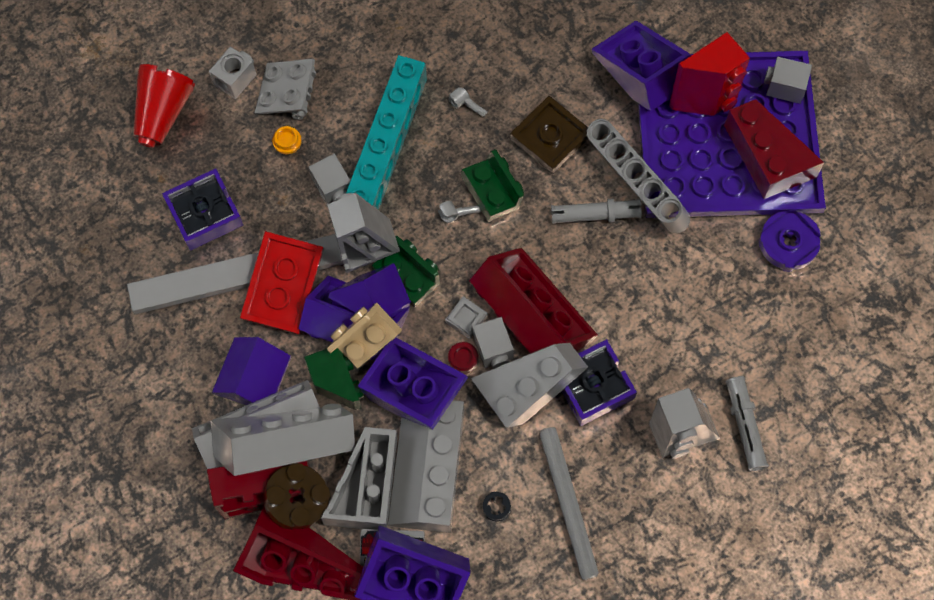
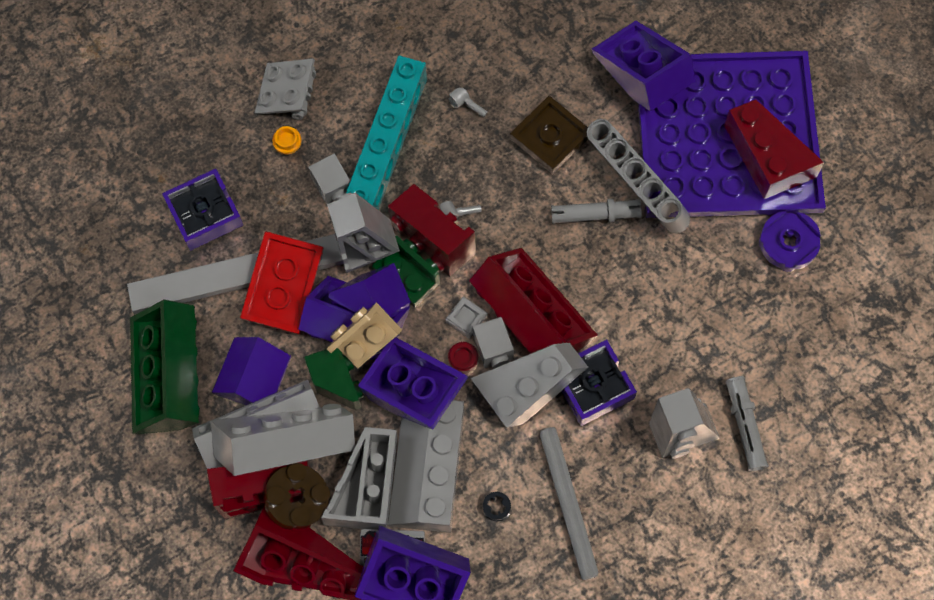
(158, 103): red cone -> none
(164, 368): none -> dark green slope
(233, 83): light grey brick -> none
(432, 230): none -> dark red wedge
(493, 186): dark green bracket -> none
(710, 78): red slope -> none
(787, 79): light grey brick -> none

